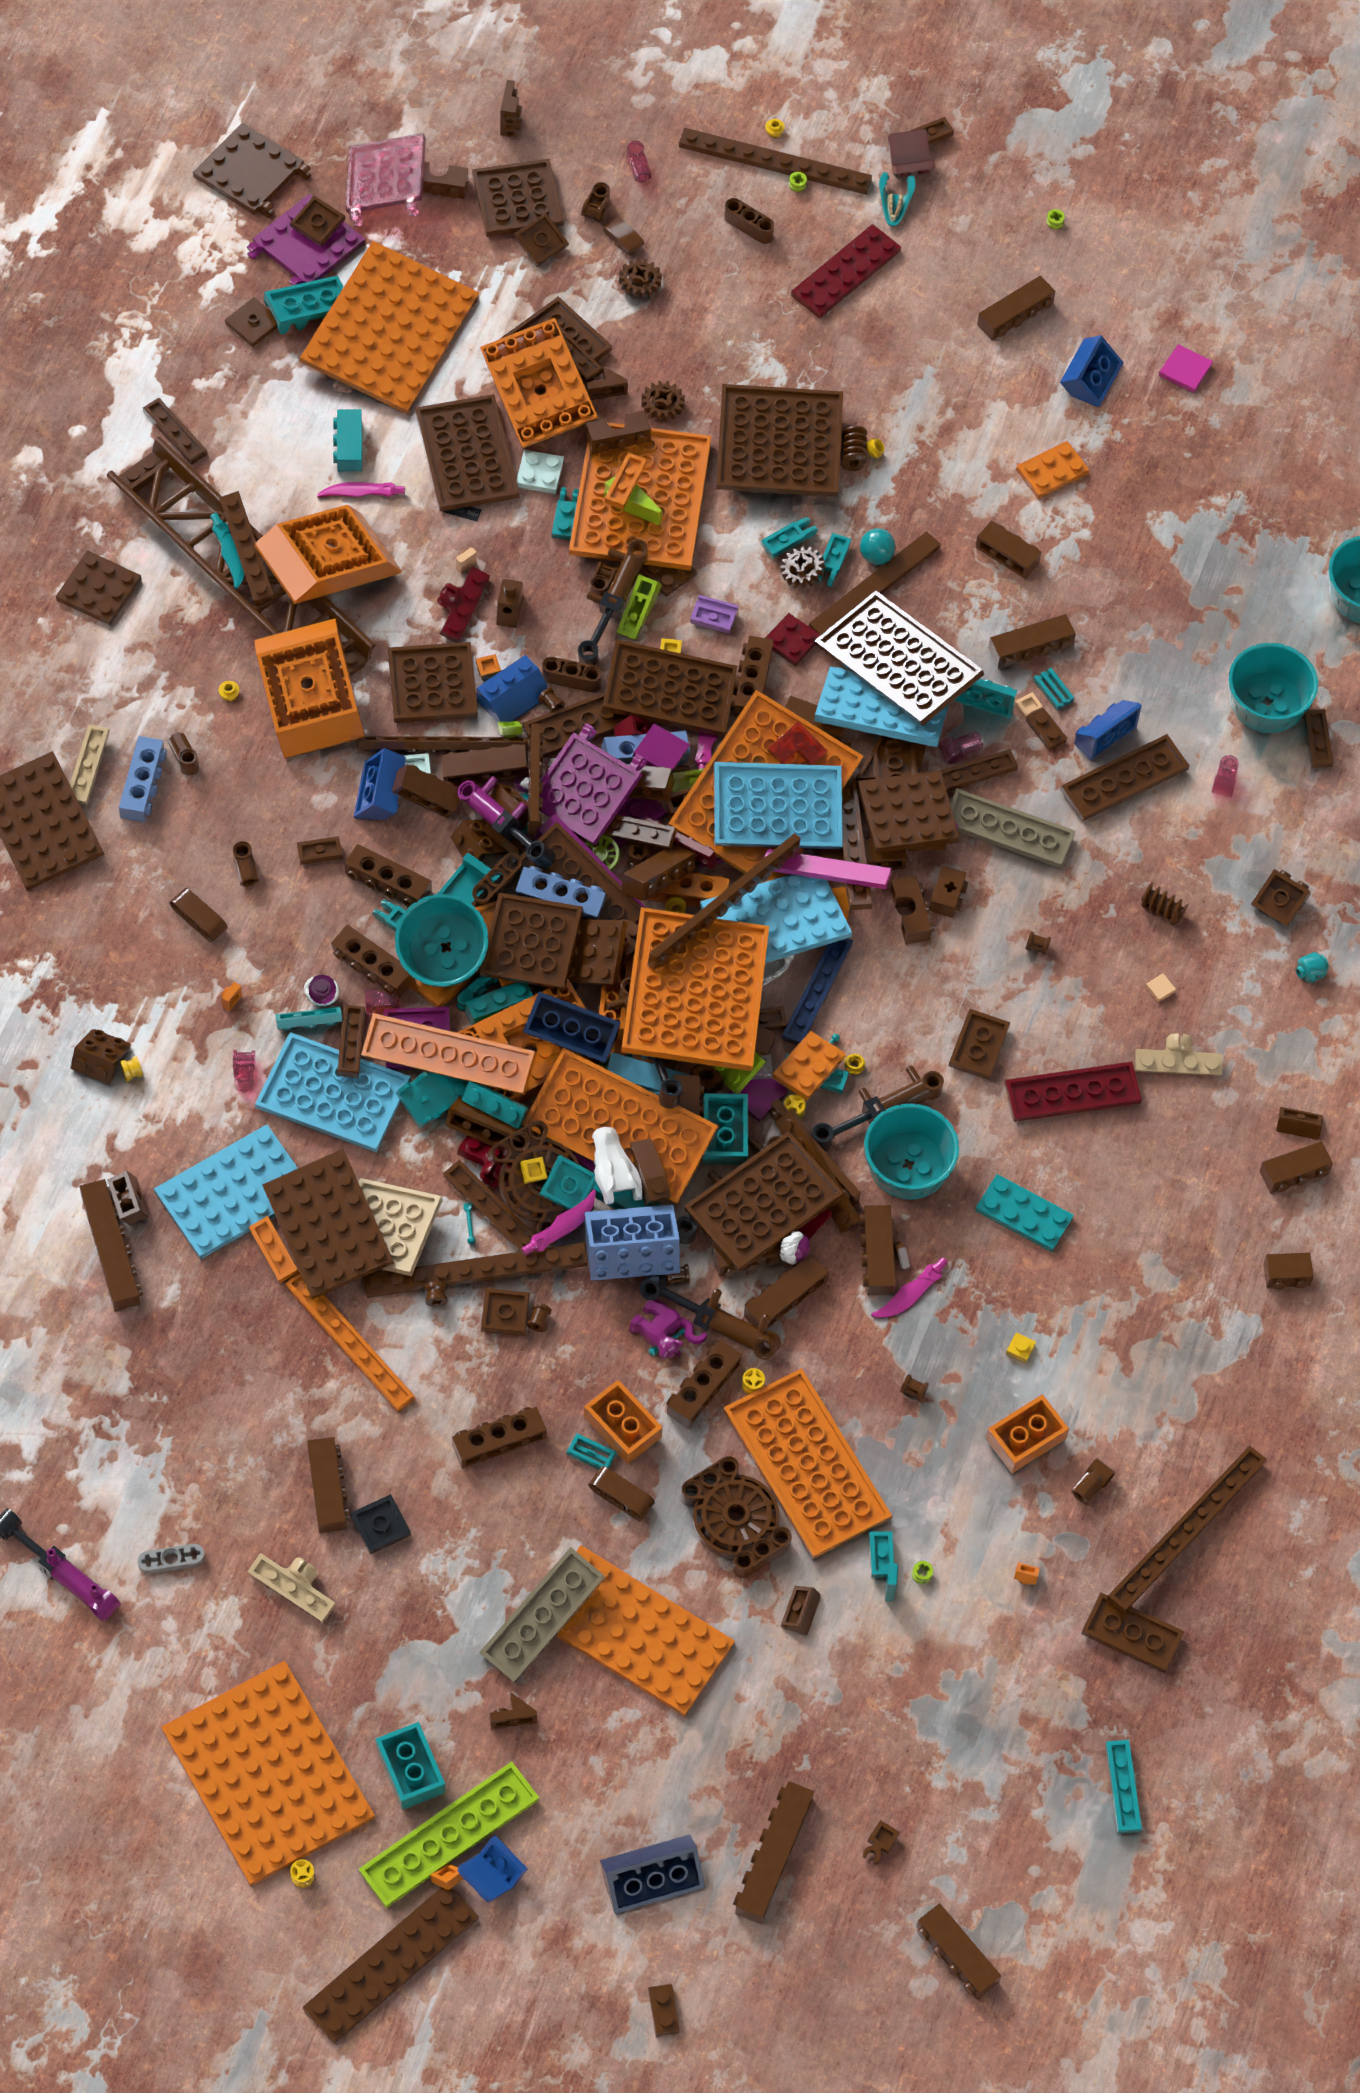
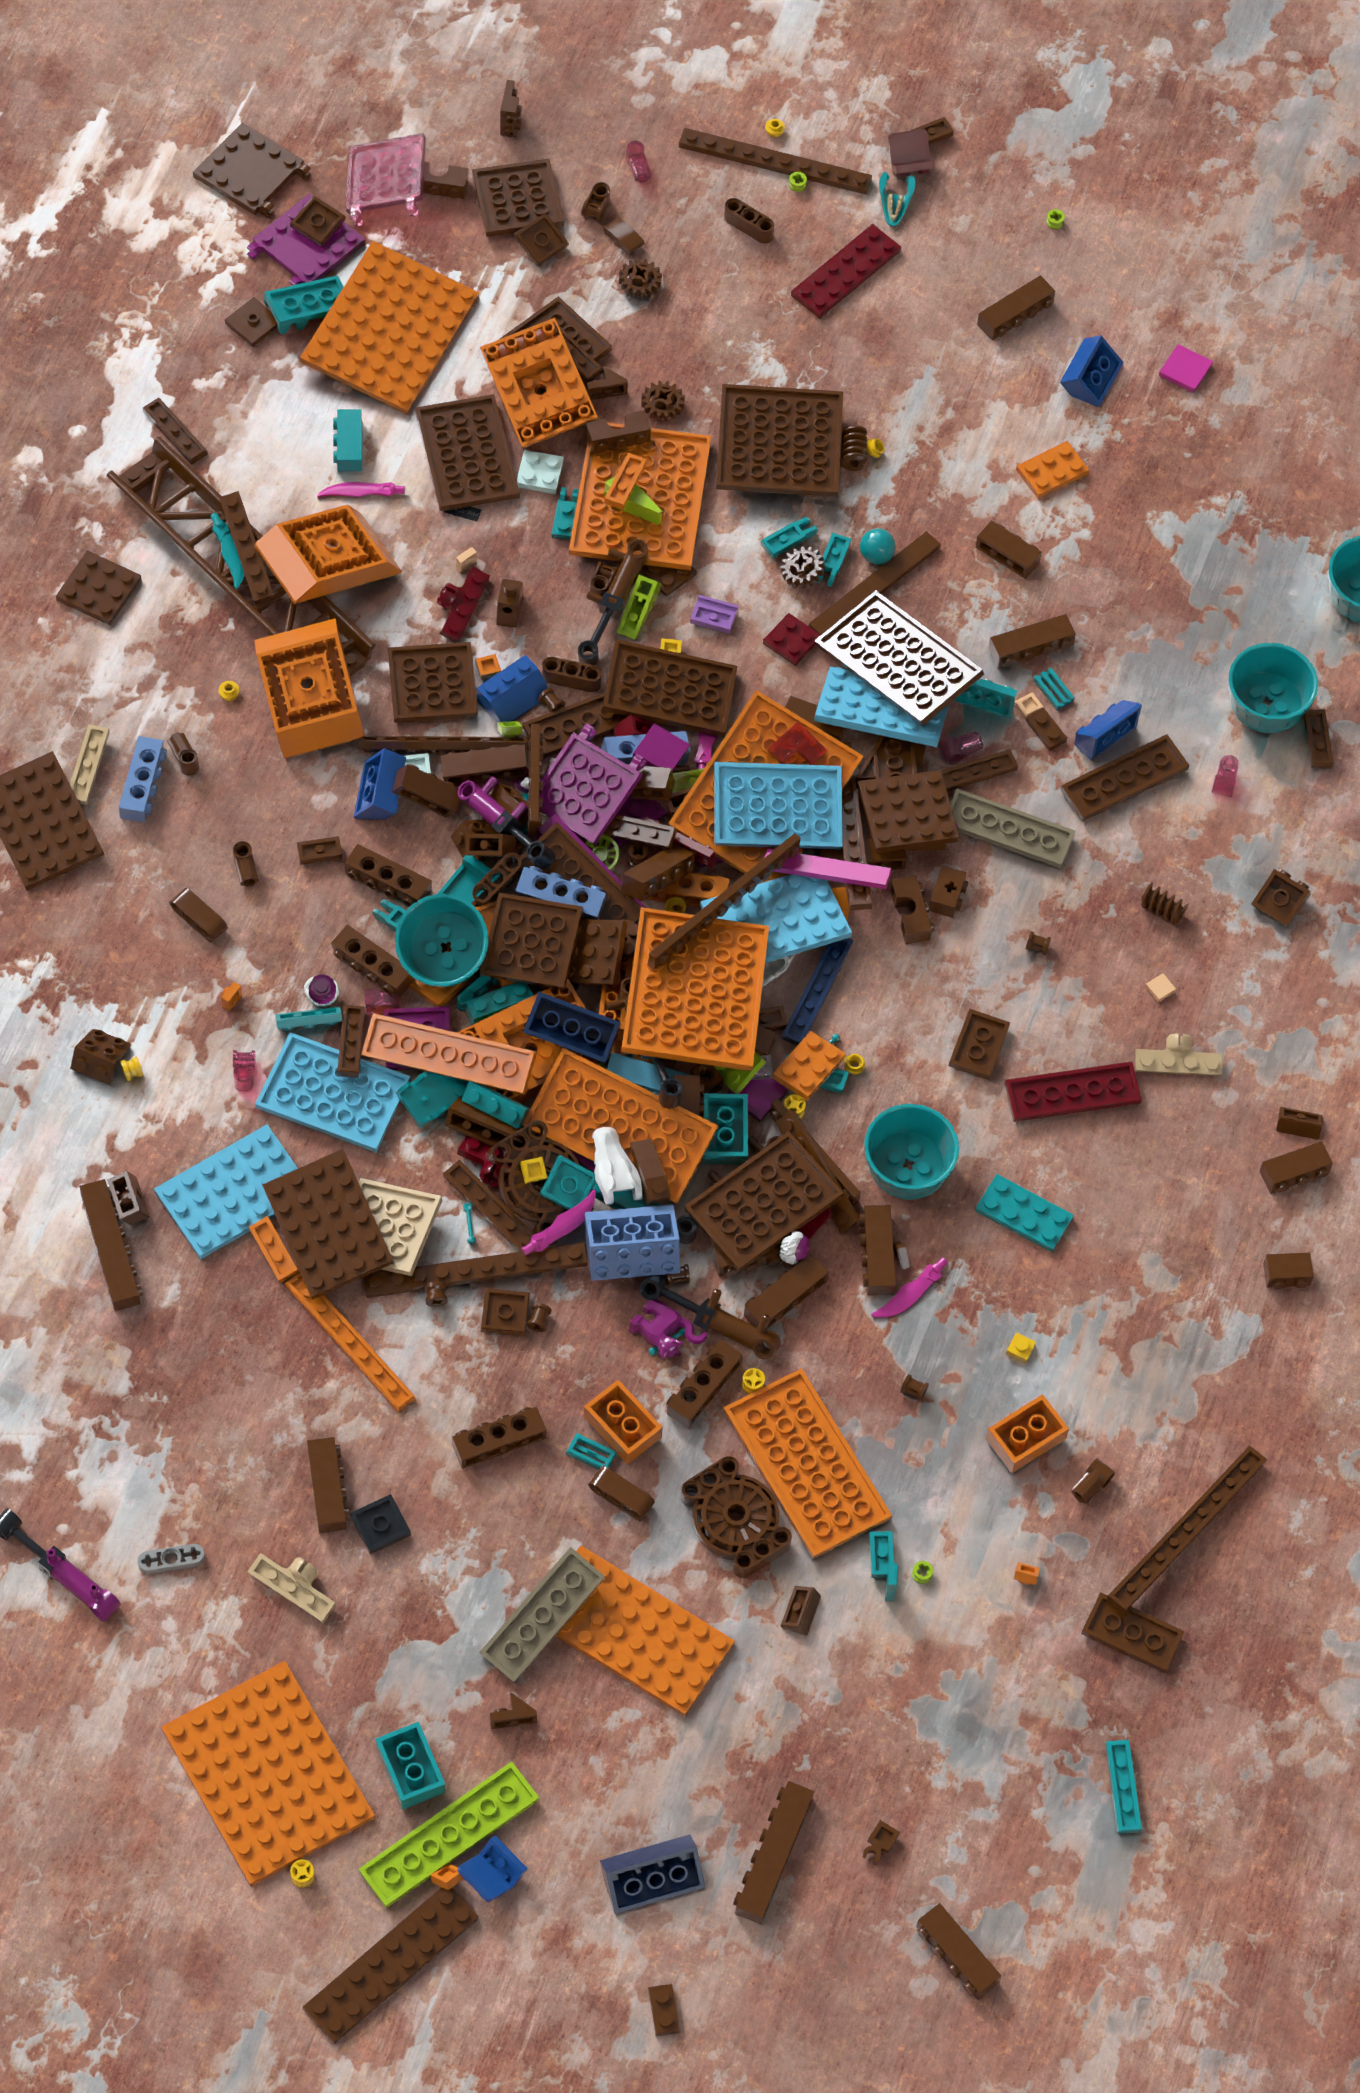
(490, 845): none -> reddish brown brick
(758, 649): reddish brown brick -> none
(910, 1094): piece -> none
(1312, 967): teal head -> none

